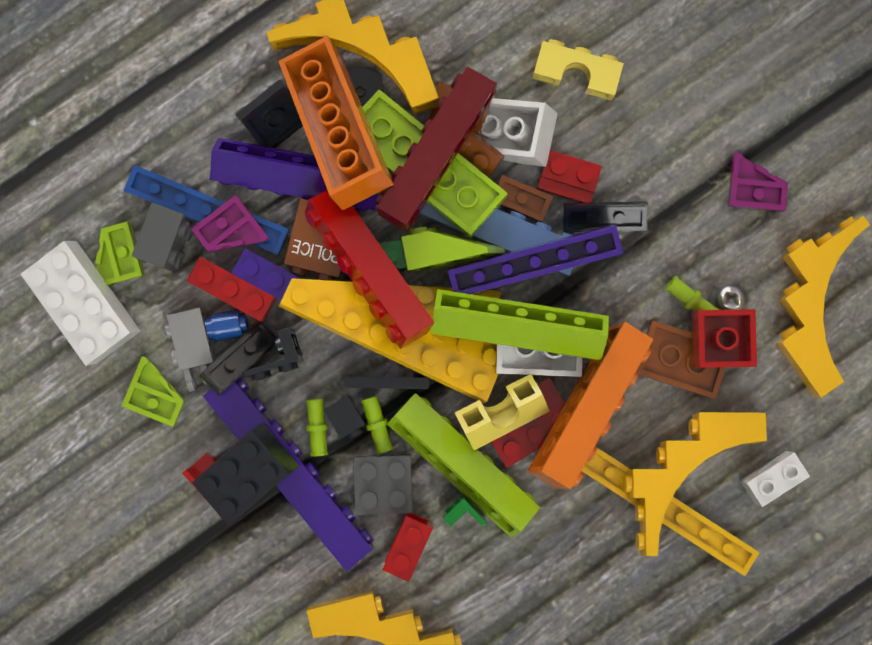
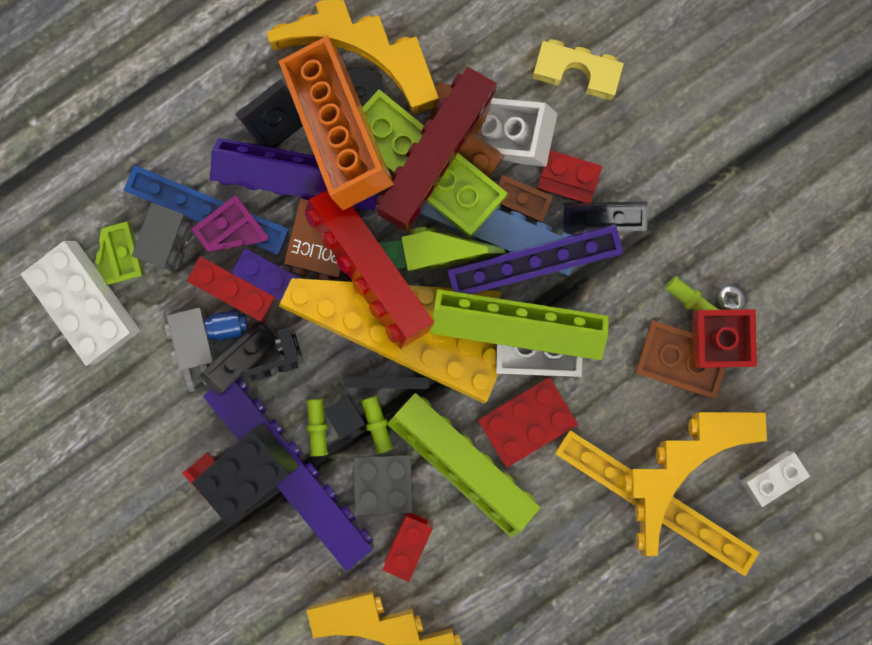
(153, 395): lime wing -> none
(459, 508): green panel -> none
(520, 407): light yellow arch -> none
(590, 408): orange brick -> none
(755, 187): magenta wing -> none
(812, 266): yellow arch -> none

